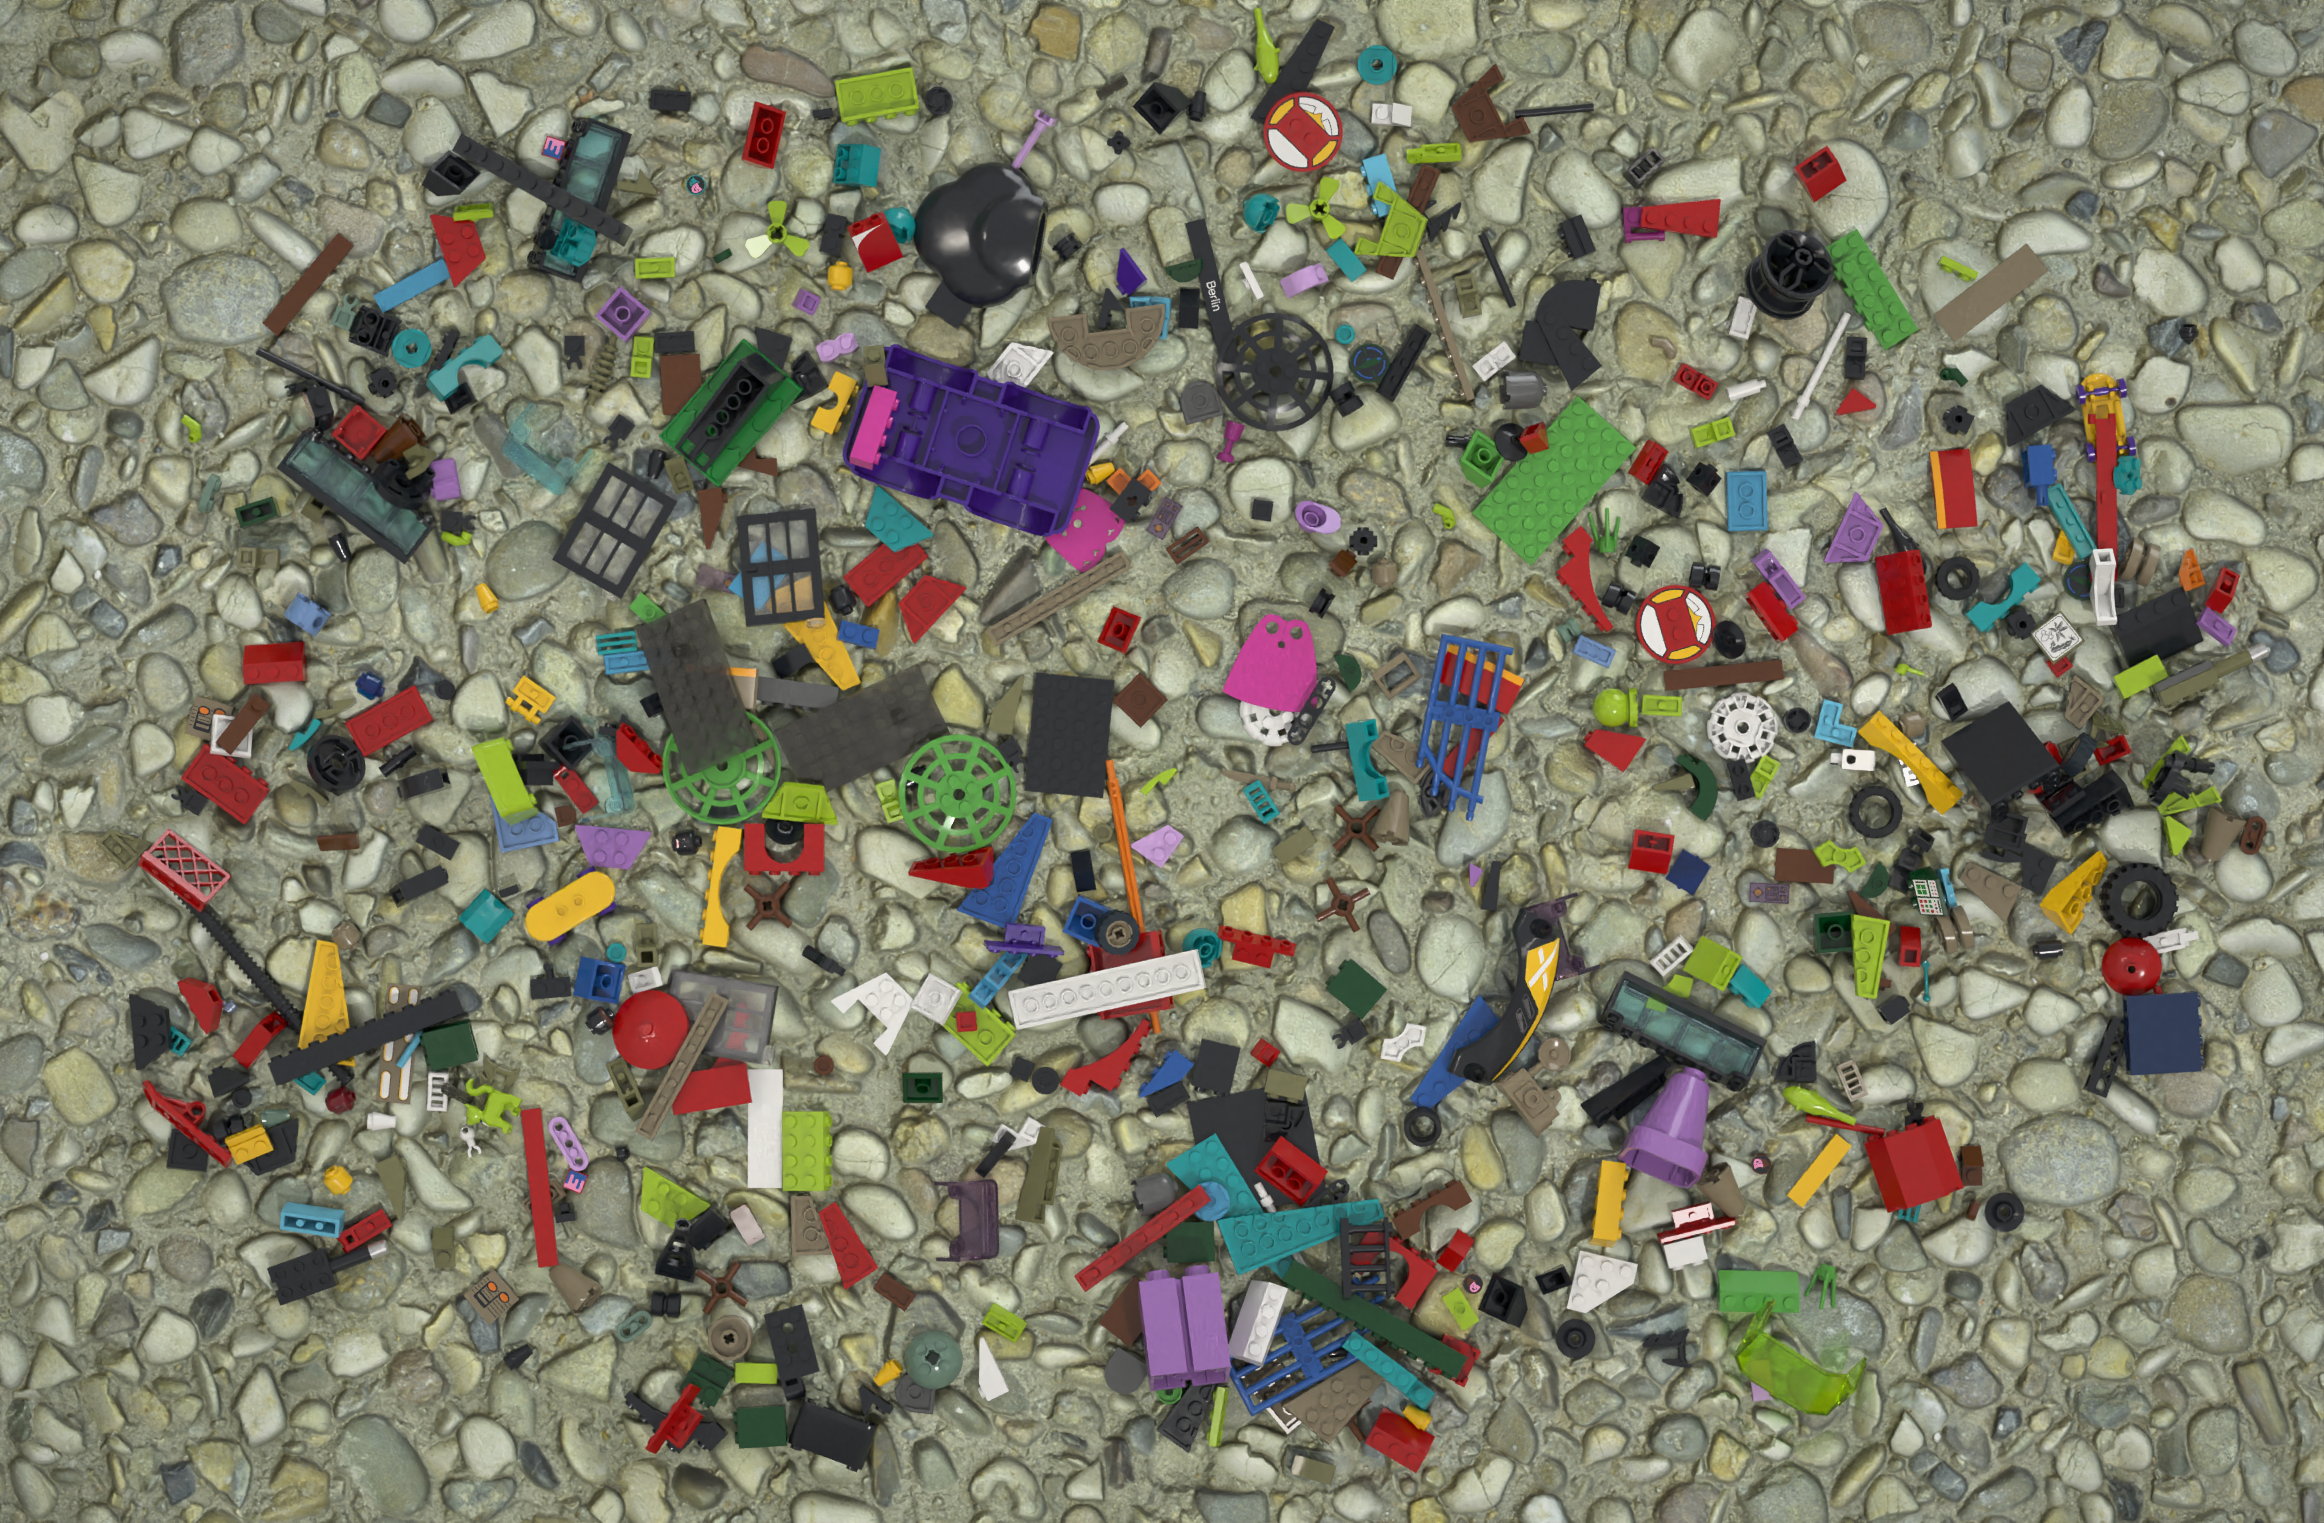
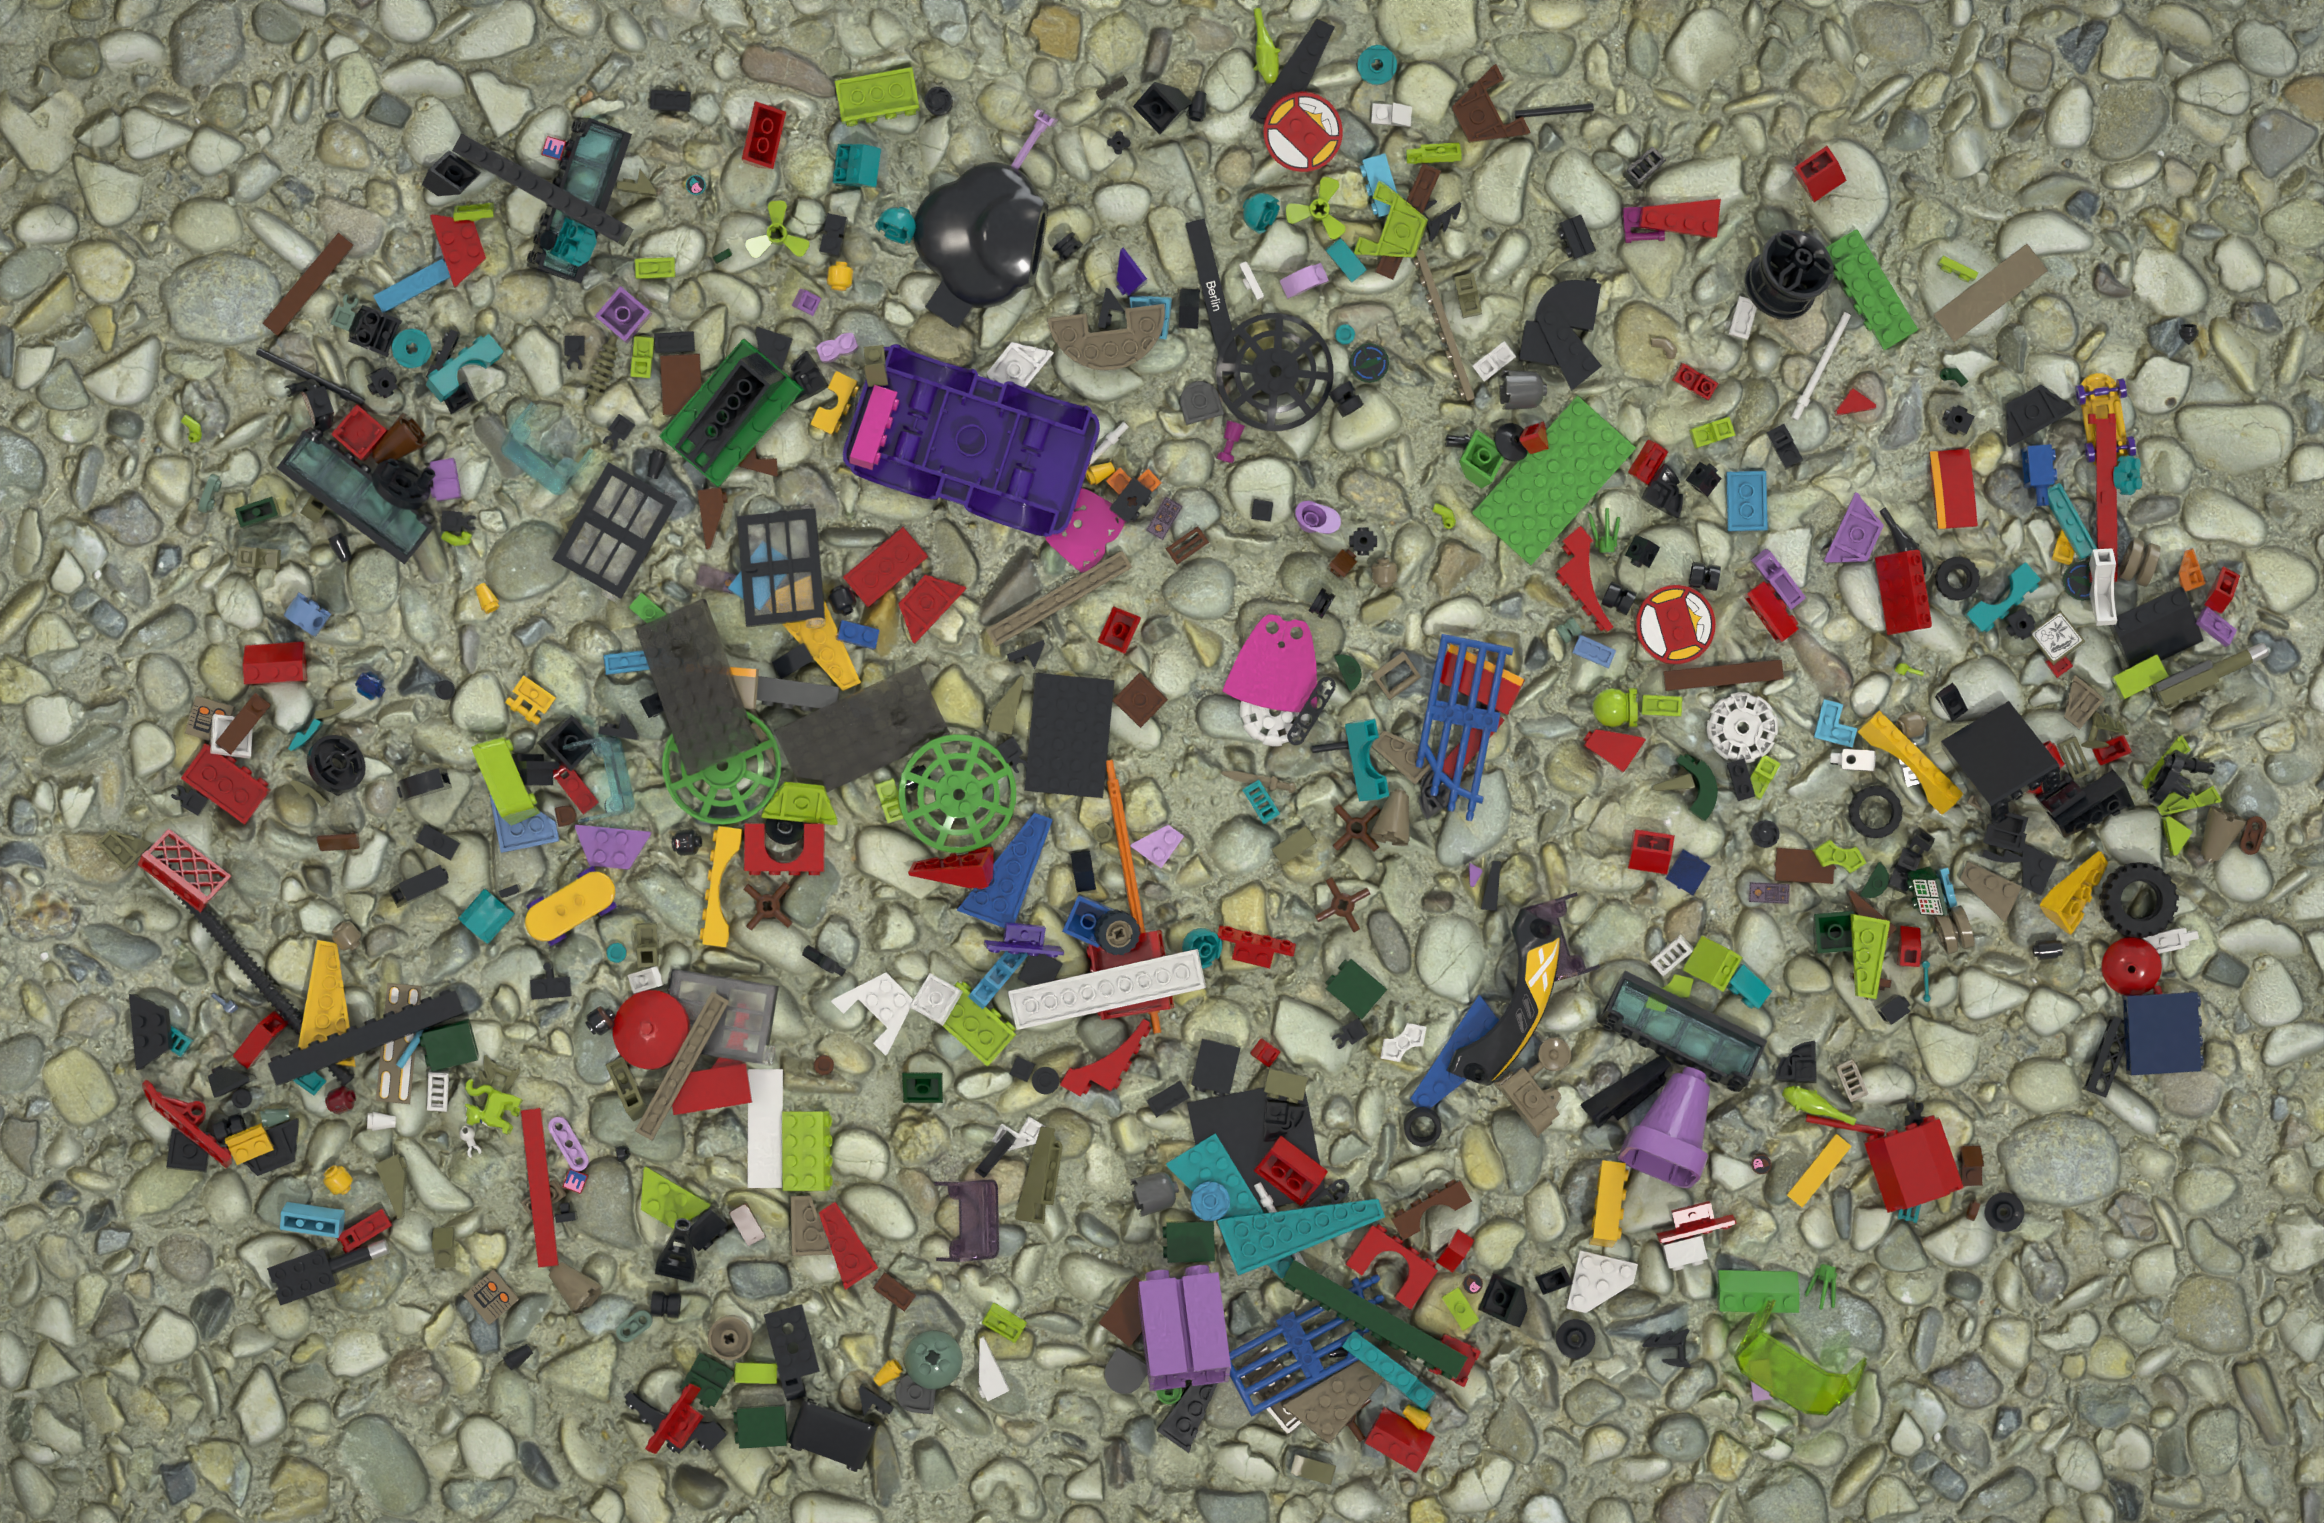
(203, 1002): red slope -> none
(389, 721): red tile -> none
(398, 761): black pin -> none
(419, 459): olive slope -> none
(457, 1094): clear smoke piece -> none
(599, 980): blue slope -> none
(615, 635): teal tile -> none
(636, 752): red slope -> none
(679, 474): olive slope -> none
(727, 1280): reddish brown bar -> none
(823, 114): black tile -> none
(875, 241): red panel -> none
(893, 523): teal wing -> none
(966, 1021): red tile -> none
(1033, 651): none -> black slope
(1142, 1238): red tile -> none
(1163, 777): lime slope -> none
(1172, 1071): blue slope -> none
(1185, 271): dark green plate -> none
(1217, 1416): lime plate -> none
(1257, 1322): white slope -> none
(1349, 1269): black fence -> none
(1403, 362): black tile -> none
(1497, 270): black bar -> none
(1722, 1189): dark tan cone -> none
(1729, 639): black dish -> none
(1745, 389): white cylinder -> none
(1796, 720): black wheel -> none
(1855, 358): black slope -> none
(2078, 754): black wheel -> none
(2119, 598): black tile -> none

